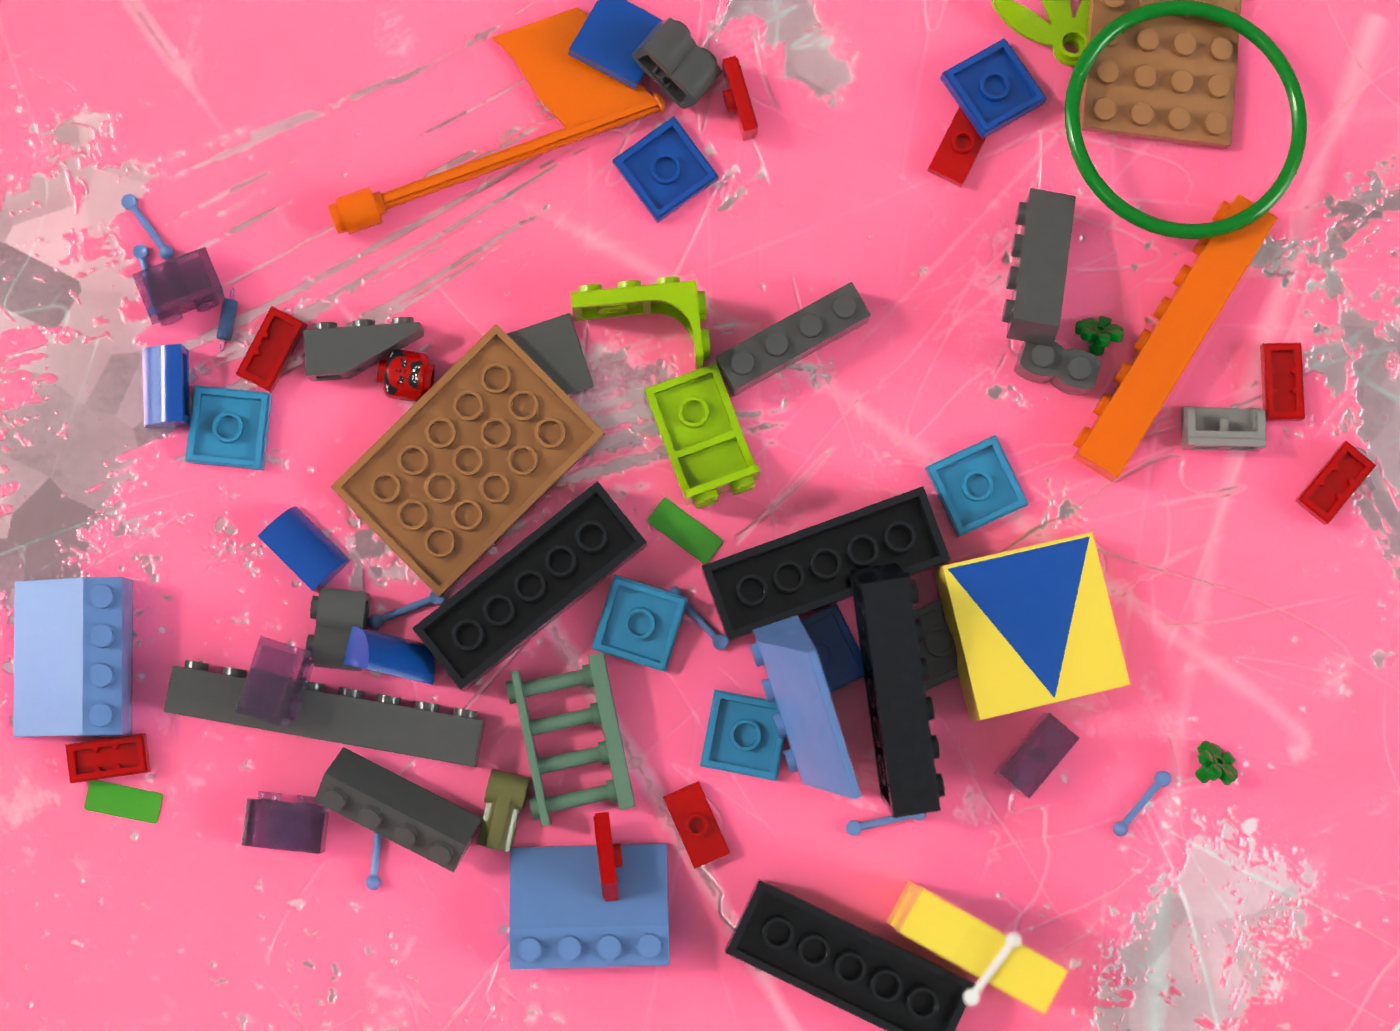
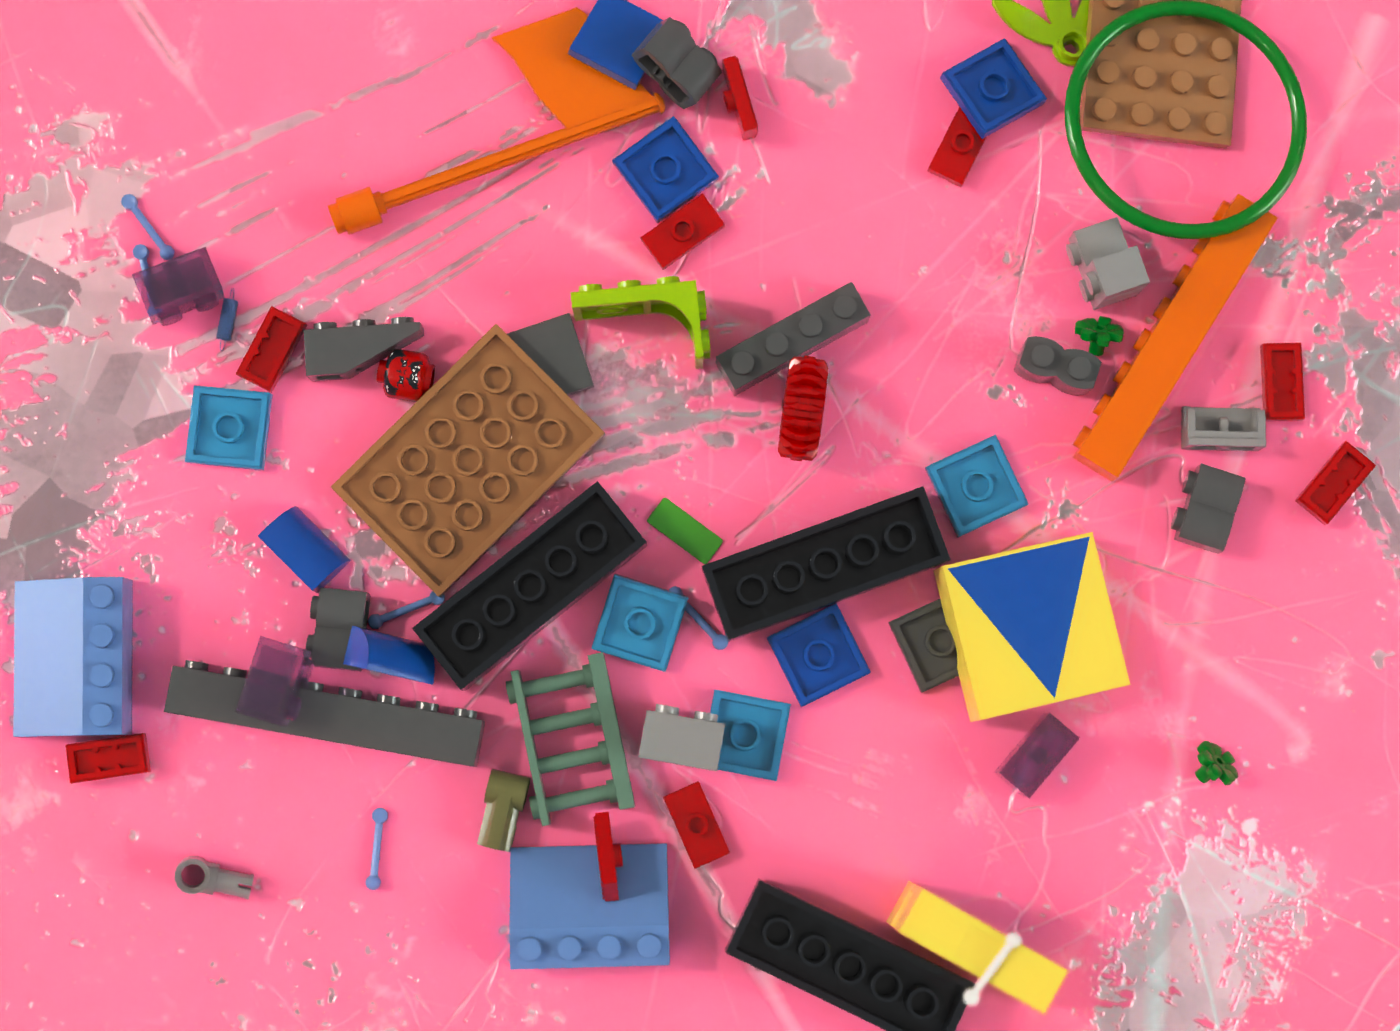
(123, 801): bright green sticker -> none
(166, 386): brick -> none
(215, 879): none -> light grey pin
(285, 824): clear purple brick -> none
(398, 809): dark grey brick -> none
(682, 231): none -> red plate
(682, 739): none -> light grey brick
(702, 436): lime bracket -> none
(803, 408): none -> red gear
(803, 707): medium blue slope -> none
(854, 827): medium blue hinge -> none
(896, 689): black brick -> none
(1040, 267): dark grey brick -> none
(1106, 264): none -> light grey brick
(1161, 779): medium blue hinge -> none
(1208, 508): none -> dark grey brick

